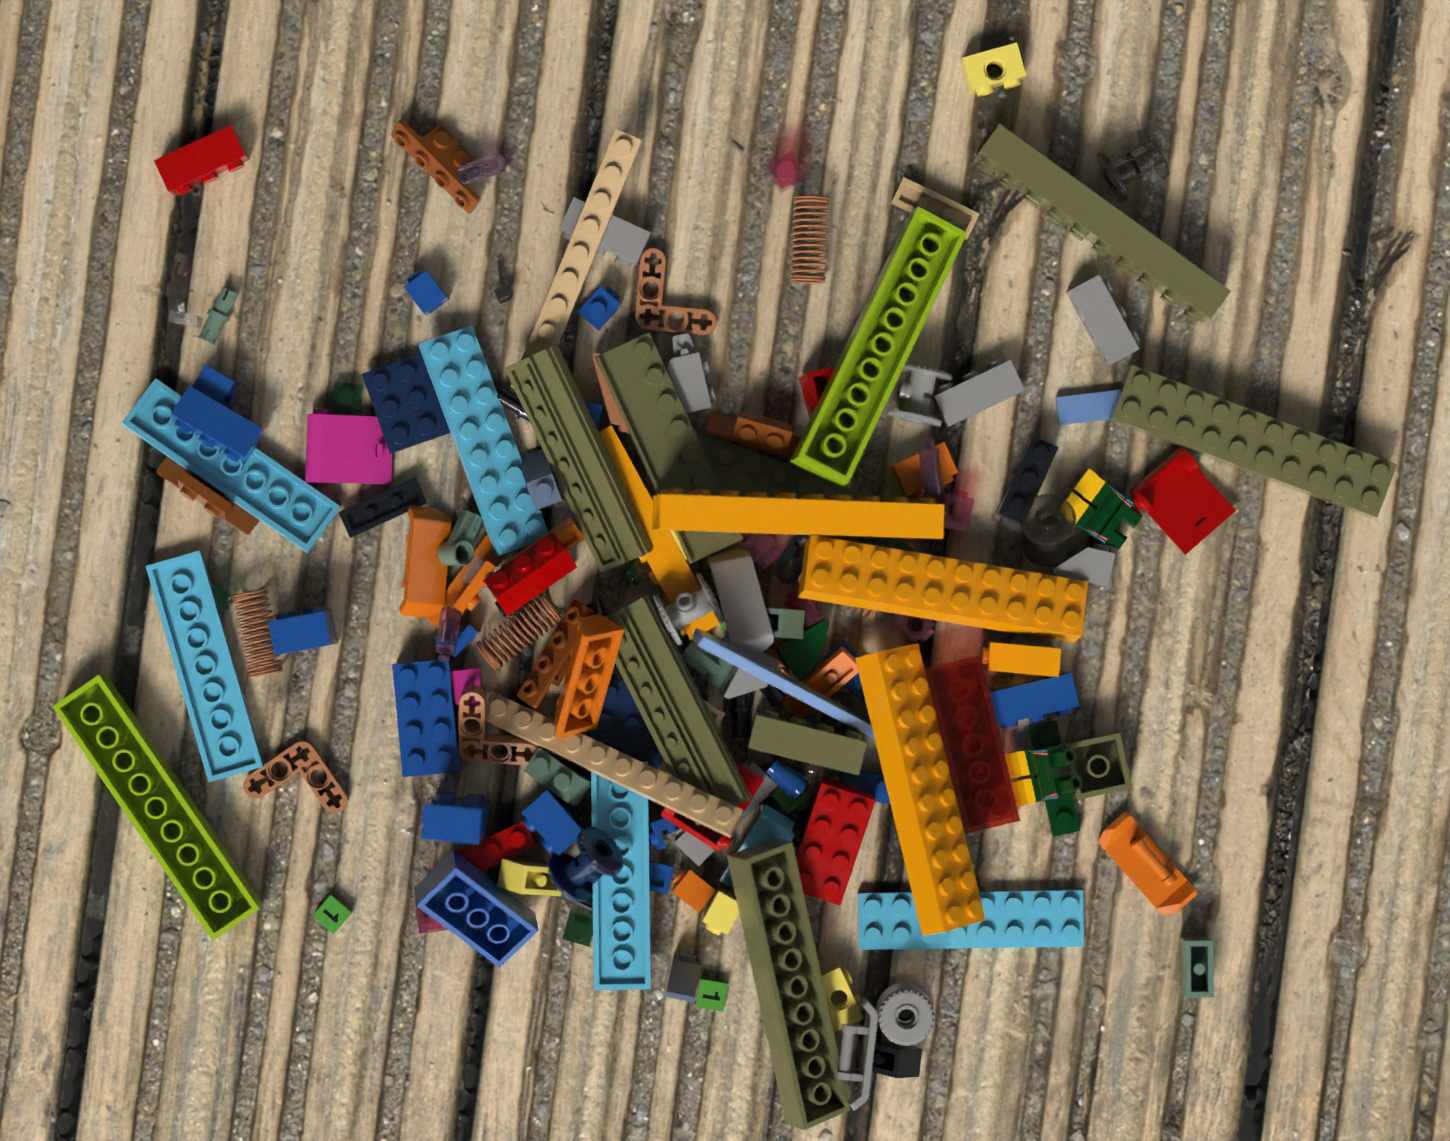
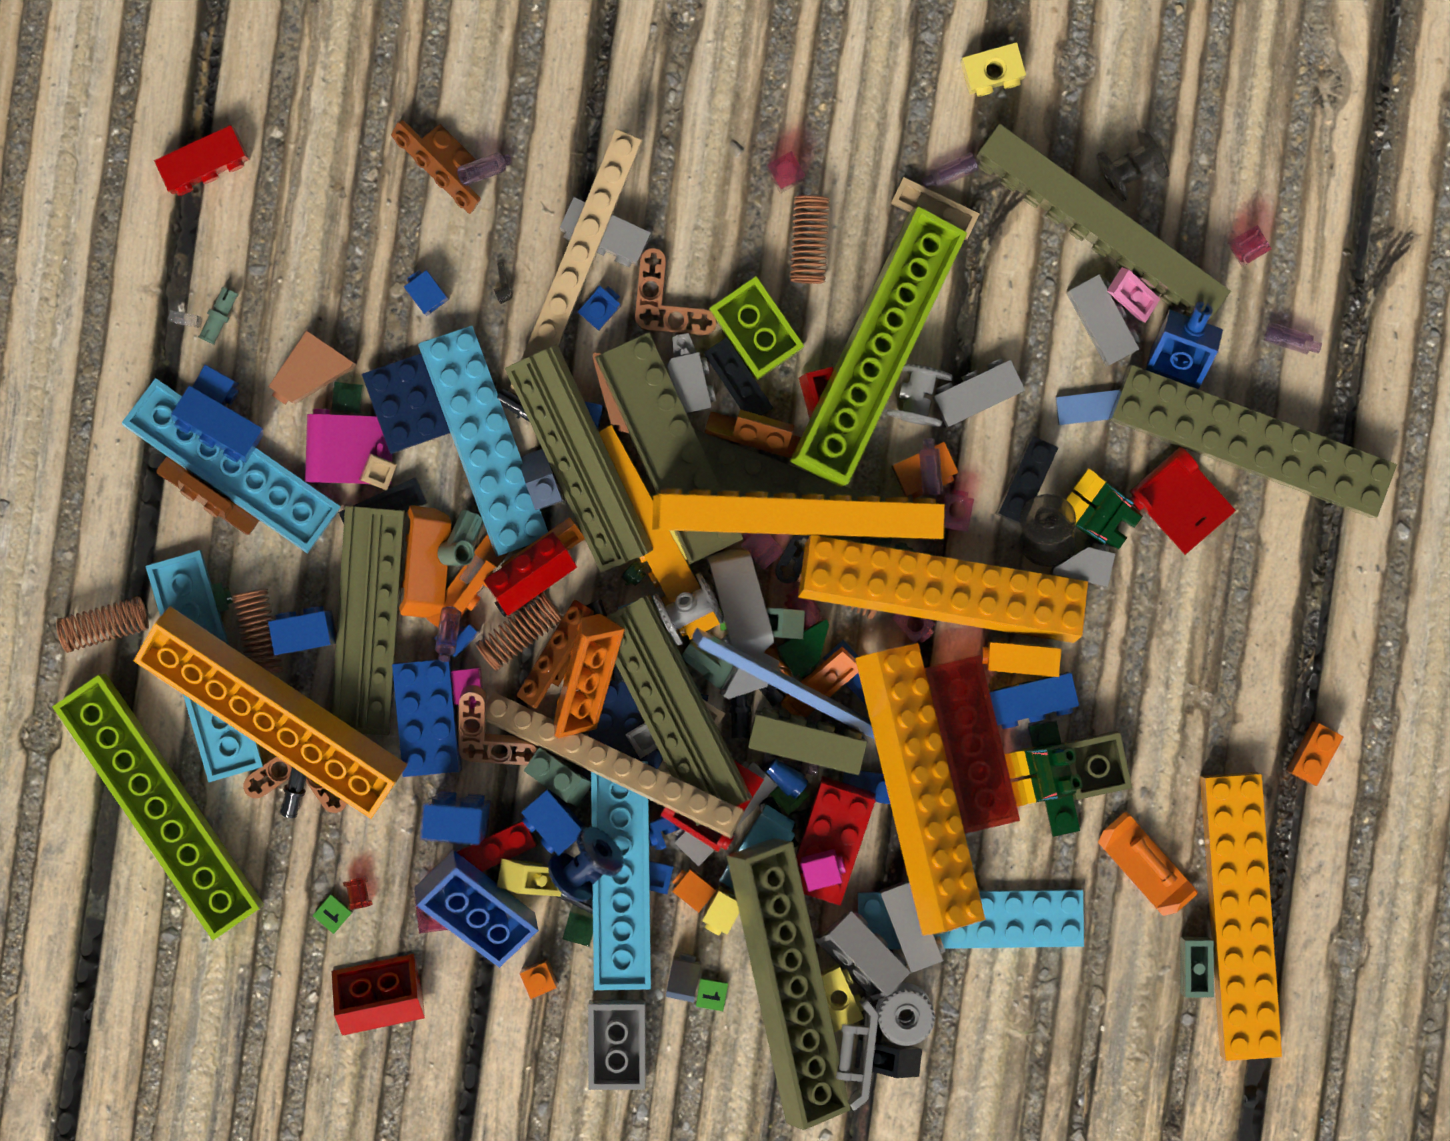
(136, 607): none -> nougat piece
(269, 712): none -> light orange brick
(293, 793): none -> black axle
(308, 369): none -> nougat slope
(357, 893): none -> clear red bush
(367, 618): none -> olive plate
(377, 994): none -> red slope
(378, 471): none -> tan tile
(539, 978): none -> orange brick
(617, 1045): none -> light grey brick
(642, 740): none -> light grey tile
(737, 378): none -> black plate
(756, 328): none -> lime brick
(823, 869): none -> dark pink brick
(864, 955): none -> light grey slope
(918, 949): none -> light grey brick
(951, 171): none -> cylinder
(1133, 294): none -> bright pink plate
(1185, 347): none -> blue brick
(1241, 916): none -> light orange brick
(1249, 246): none -> clear pink brick
(1291, 339): none -> clear purple cylinder
(1314, 753): none -> orange brick

